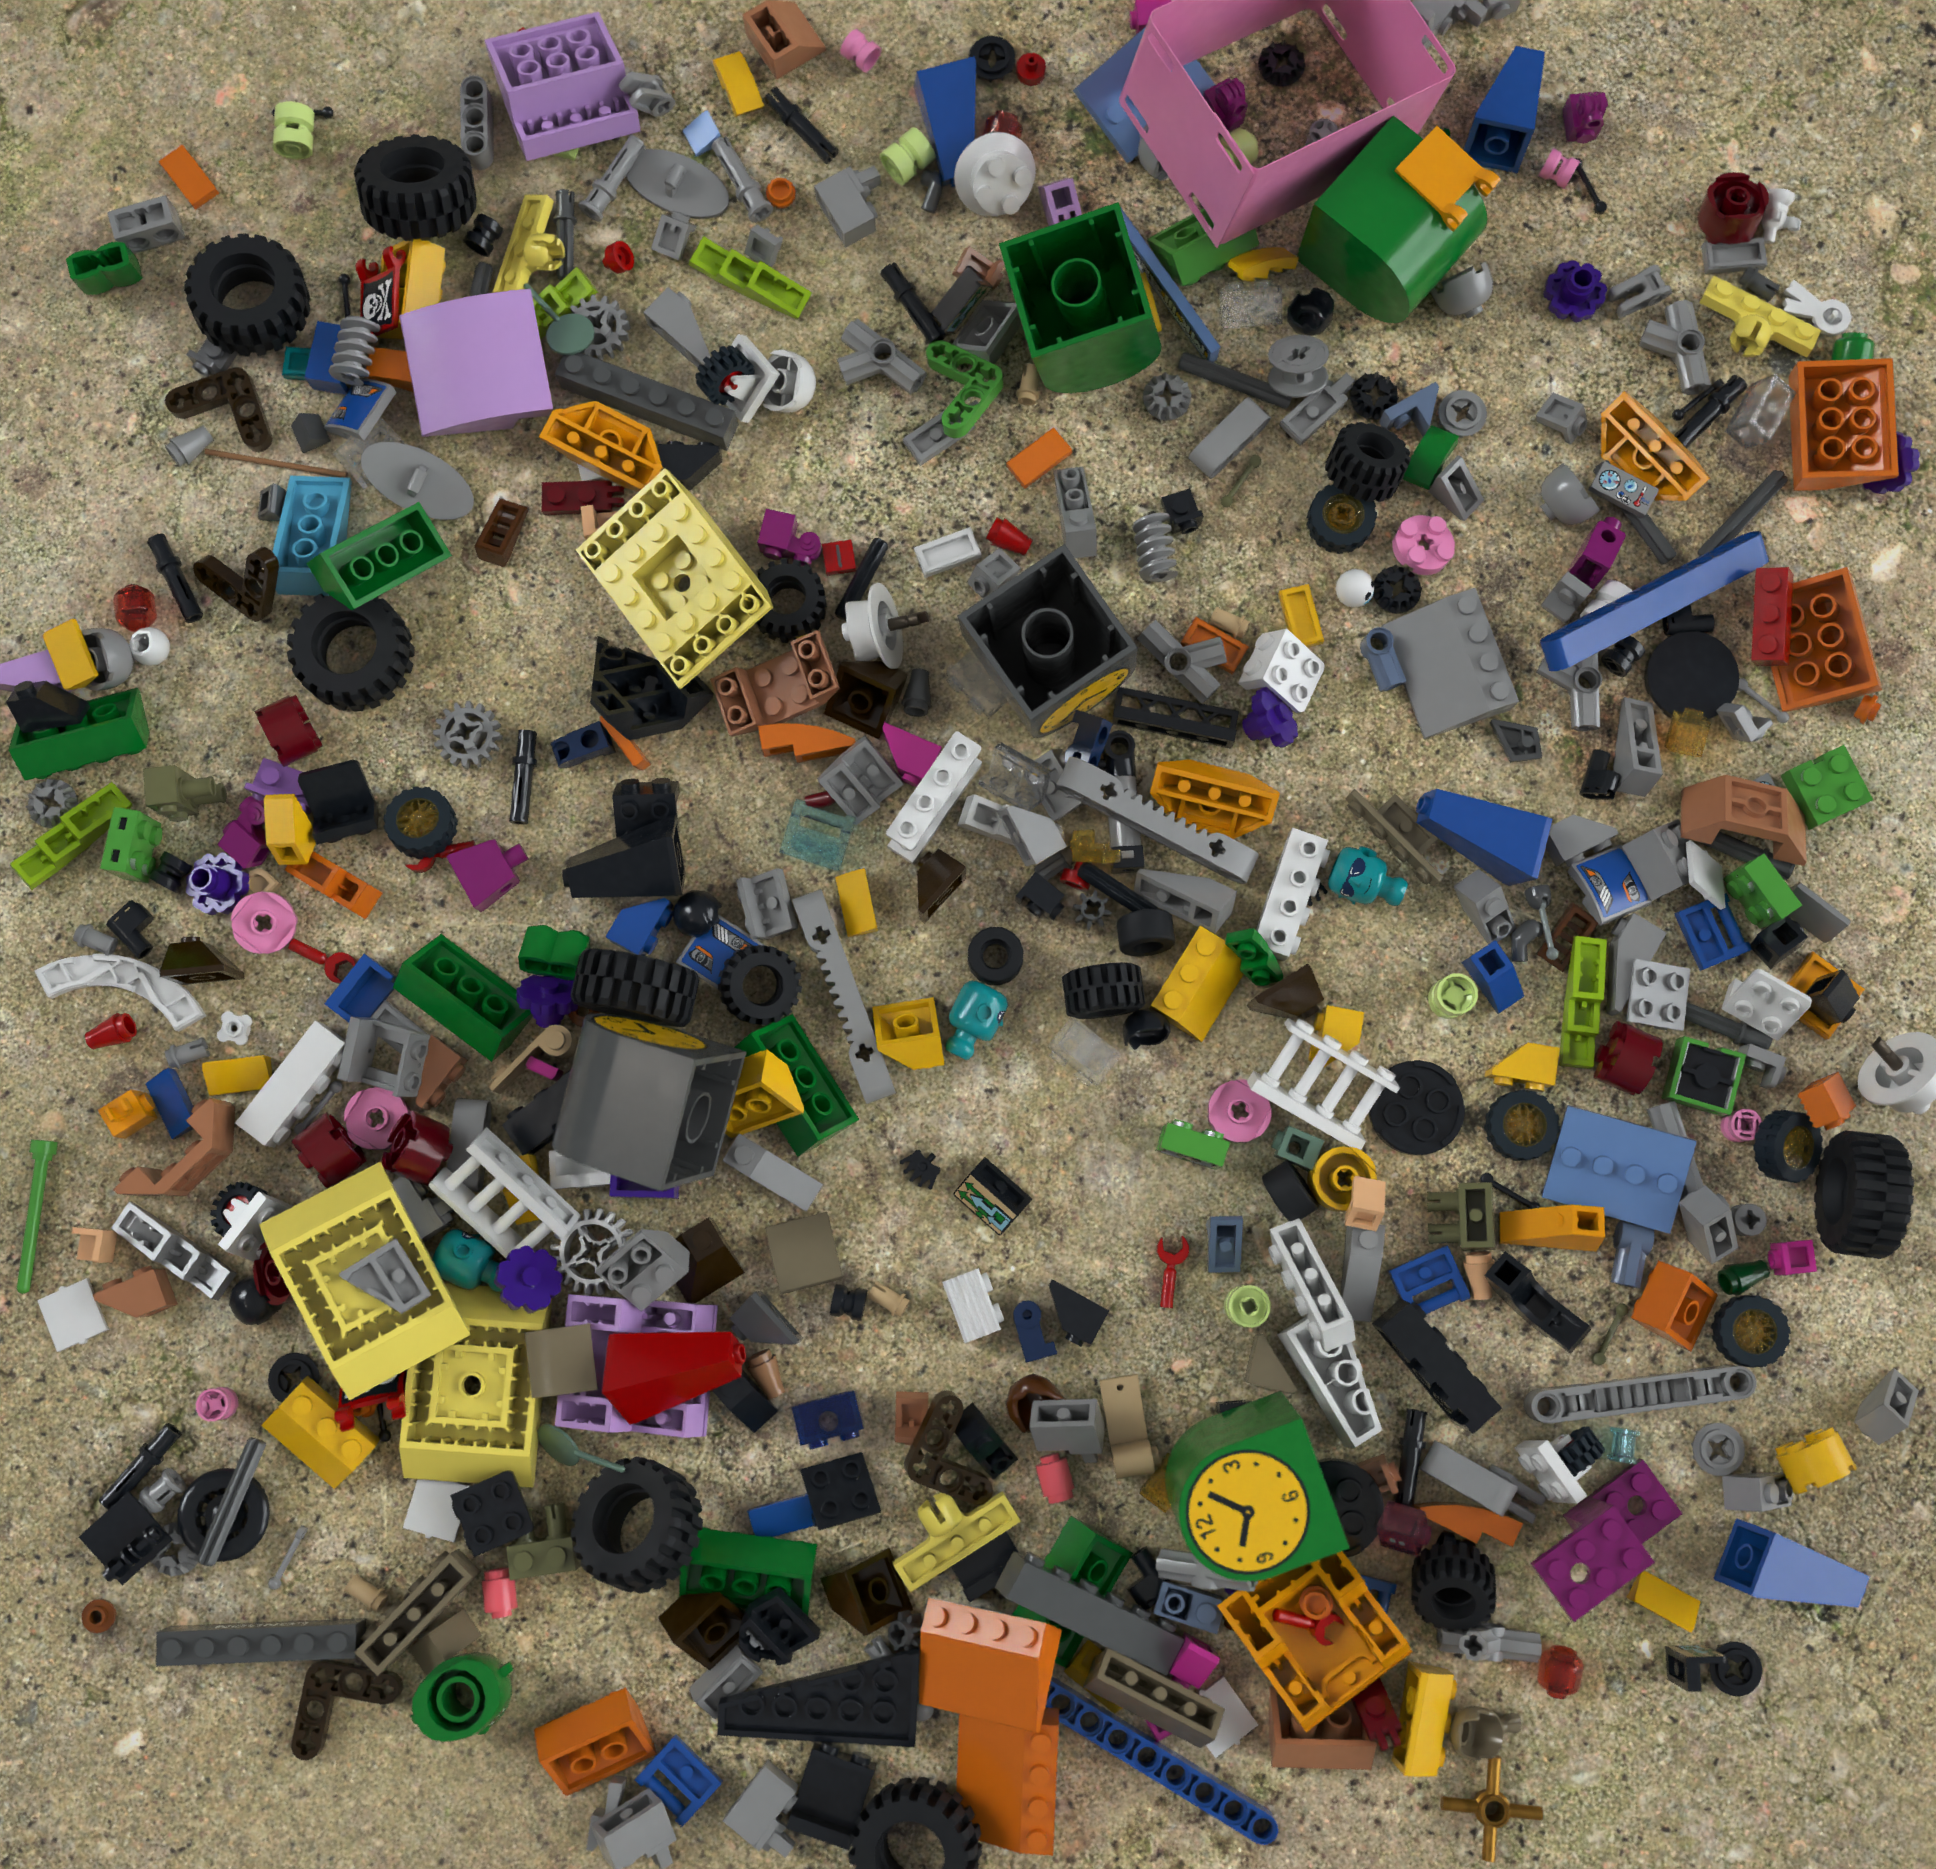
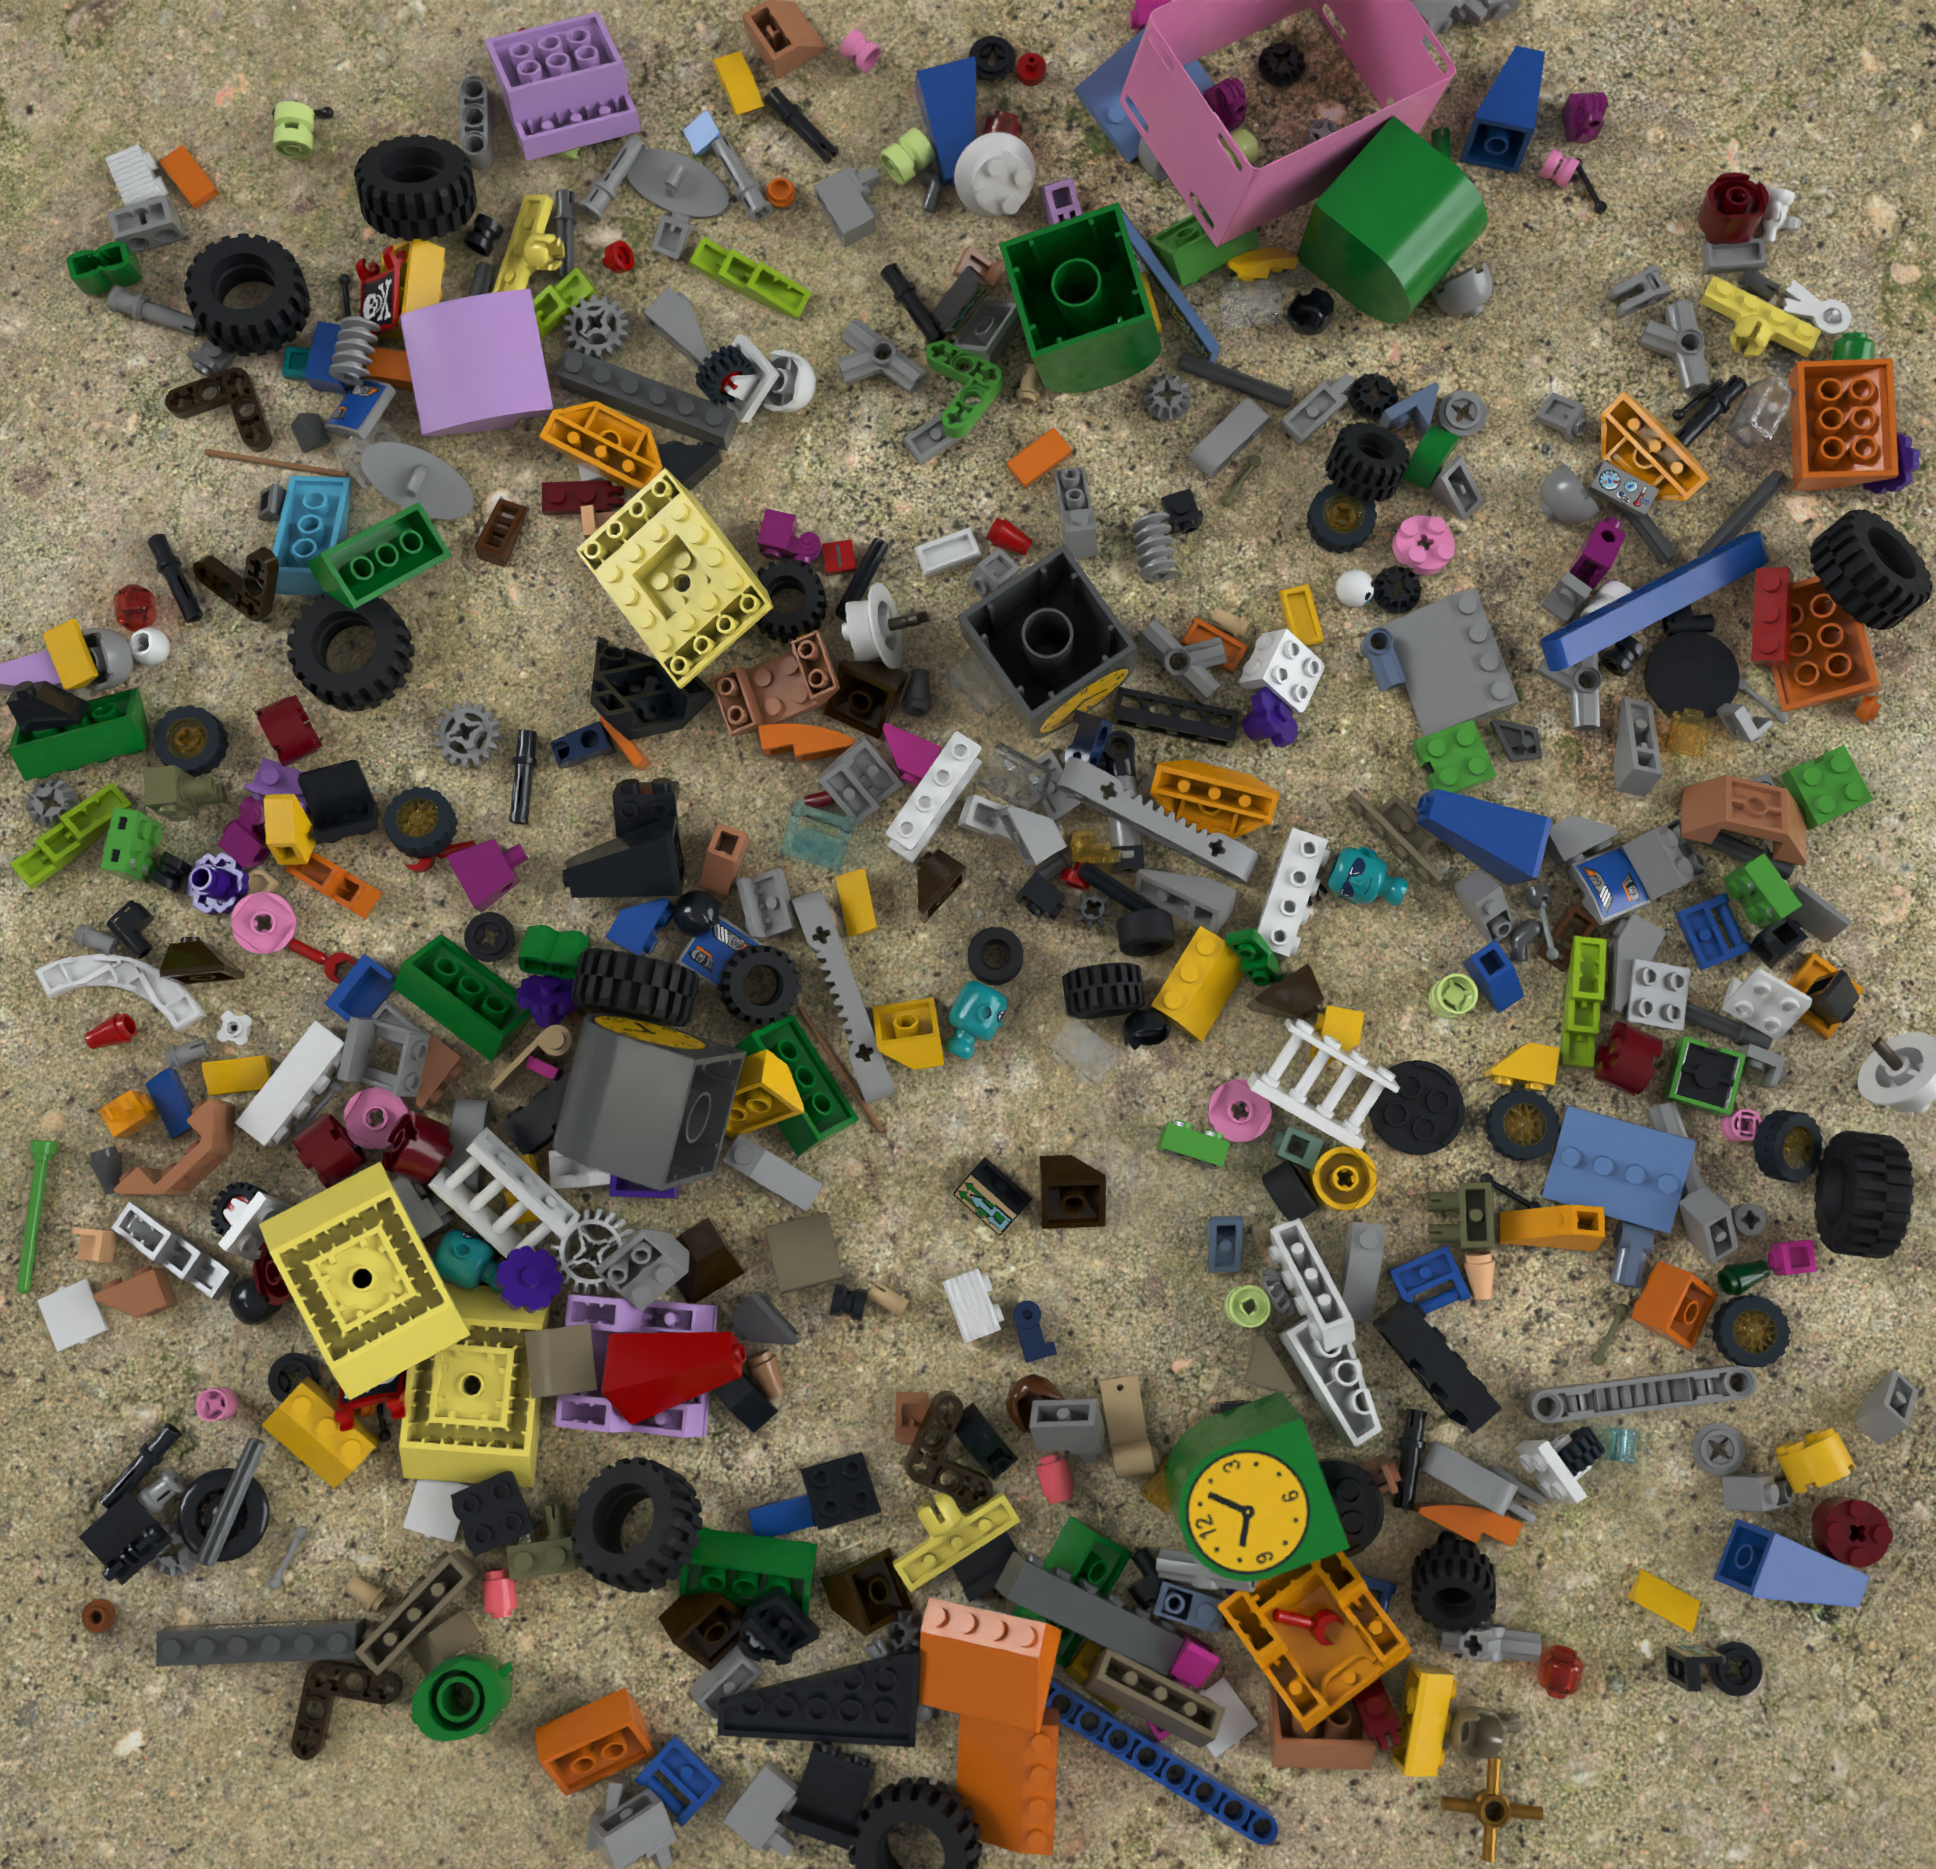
(107, 1168): none -> dark grey cone
(135, 176): none -> white brick
(143, 308): none -> light grey pin
(188, 445): light grey cone -> none
(190, 740): none -> black wheel
(389, 1277): light grey wing -> none
(476, 933): none -> black gear
(564, 1450): sand green piece -> none
(567, 333): sand green piece -> none
(647, 93): light grey piece -> none
(723, 859): none -> nougat slope
(763, 245): light grey tile -> none
(808, 1416): clear blue brick -> none
(844, 1075): none -> medium nougat piece
(922, 1167): black piece -> none
(1071, 1193): none -> dark brown slope
(1077, 1314): black slope -> none
(1169, 1275): red piece -> none
(1278, 1293): none -> light grey gear
(1298, 366): light grey piece -> none
(1316, 1602): orange plate -> none
(1366, 1204): light nougat panel -> none
(1403, 1528): clear pink brick -> none
(1443, 173): light orange flag -> none
(1454, 758): none -> bright green piece
(1536, 1306): black arch -> none
(1575, 291): dark purple plant -> none
(1599, 779): black piece -> none
(1606, 1540): magenta bracket -> none
(1705, 875): white piece -> none
(1827, 1101): orange brick -> none
(1860, 1546): none -> dark red brick
(1870, 569): none -> black tyre

